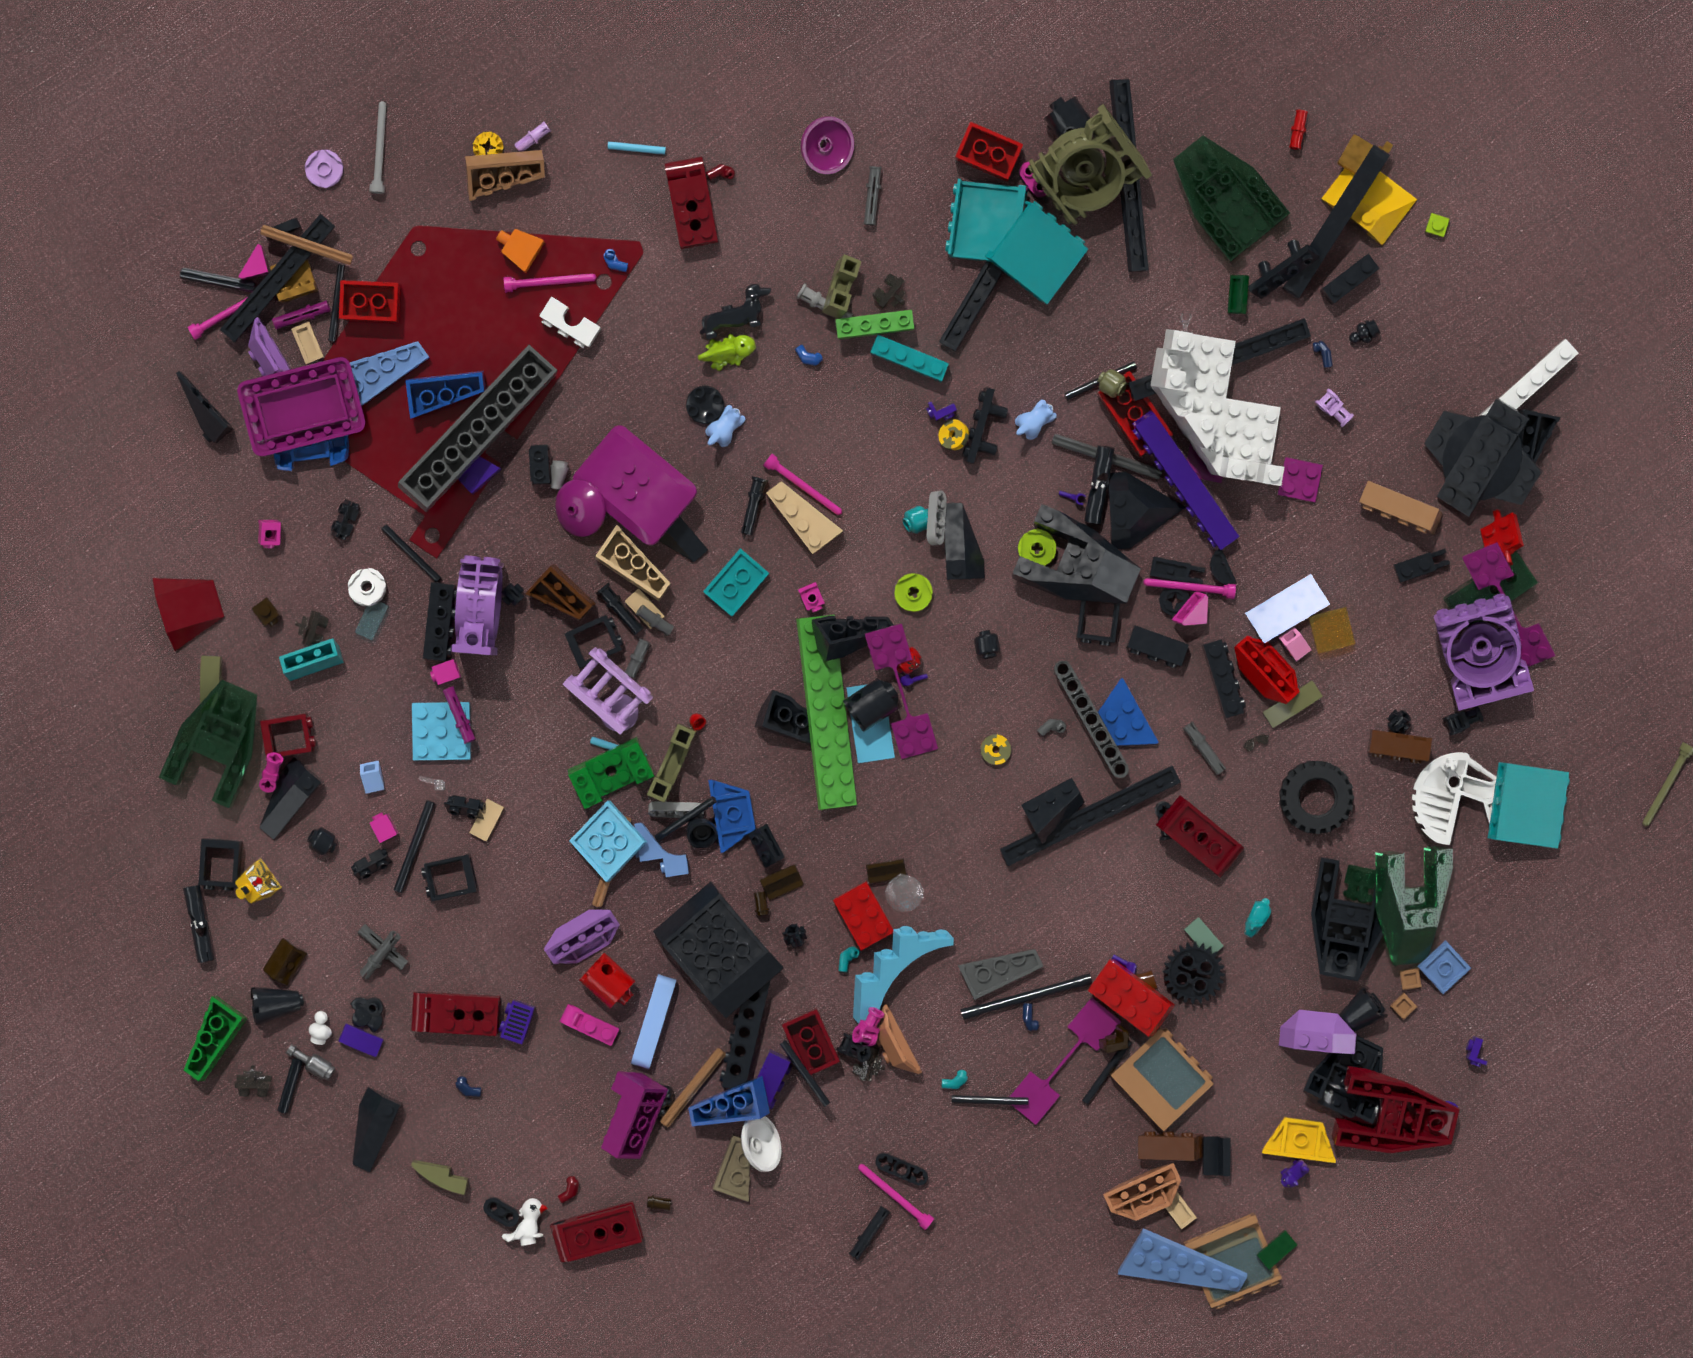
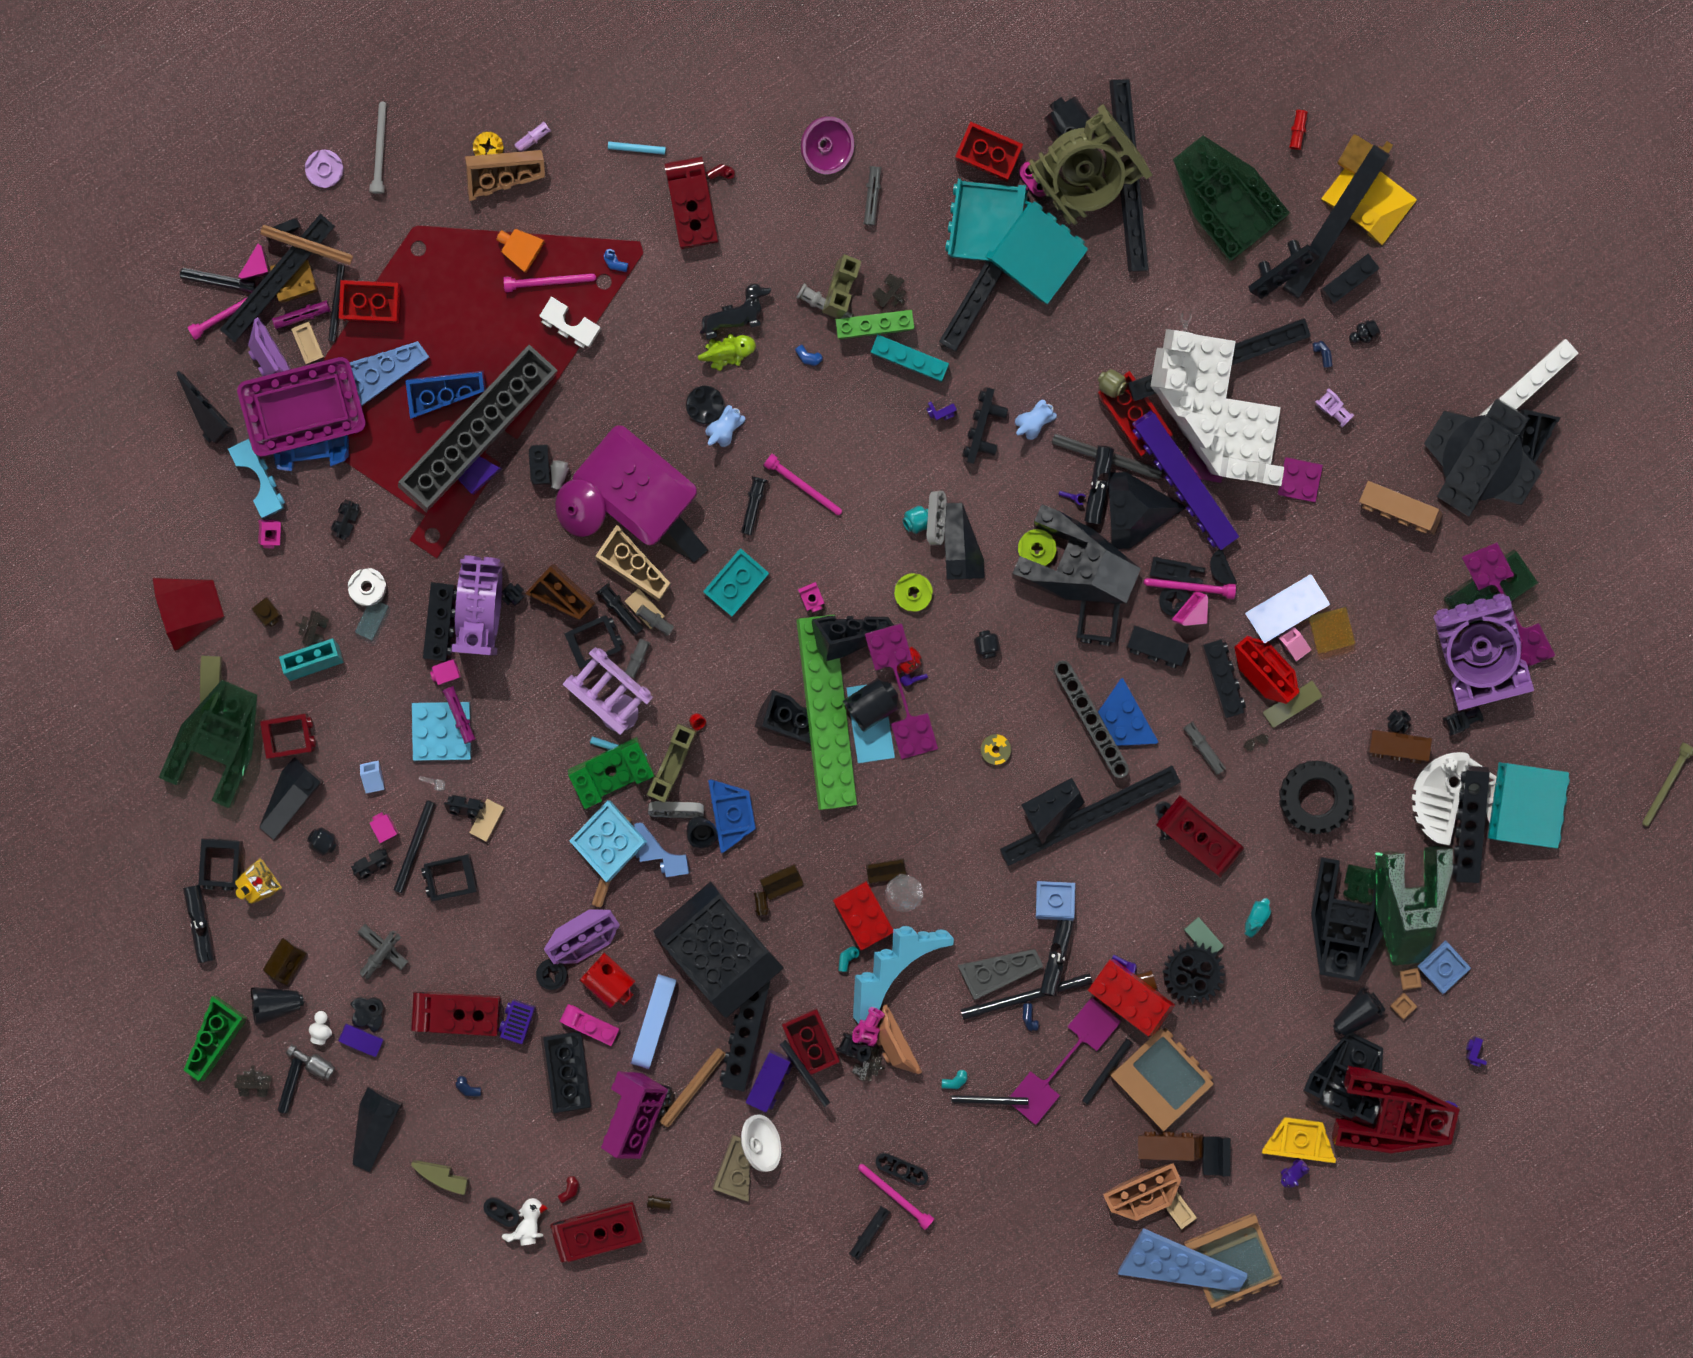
(267, 500): none -> medium azure arch
(271, 772): dark pink connector -> none
(411, 553): black bar -> none
(548, 983): none -> black gear
(565, 1072): none -> black slope
(686, 818): black bar -> none
(733, 1105): blue wedge -> none
(766, 845): black bracket -> none
(794, 935): black gear -> none
(806, 520): tan wedge -> none
(960, 438): yellow piece -> none
(1052, 725): dark grey arm -> none
(1055, 900): none -> medium blue tile
(1055, 963): none -> black piece
(1094, 383): black bar -> none
(1115, 1042): dark brown bracket -> none
(1238, 294): dark green tile -> none
(1276, 1249): dark green tile -> none
(1318, 1033): medium lavender wedge -> none
(1419, 566): black hinge -> none
(1437, 225): lime plate -> none
(1479, 776): none -> black brick
(1504, 531): red plate -> none

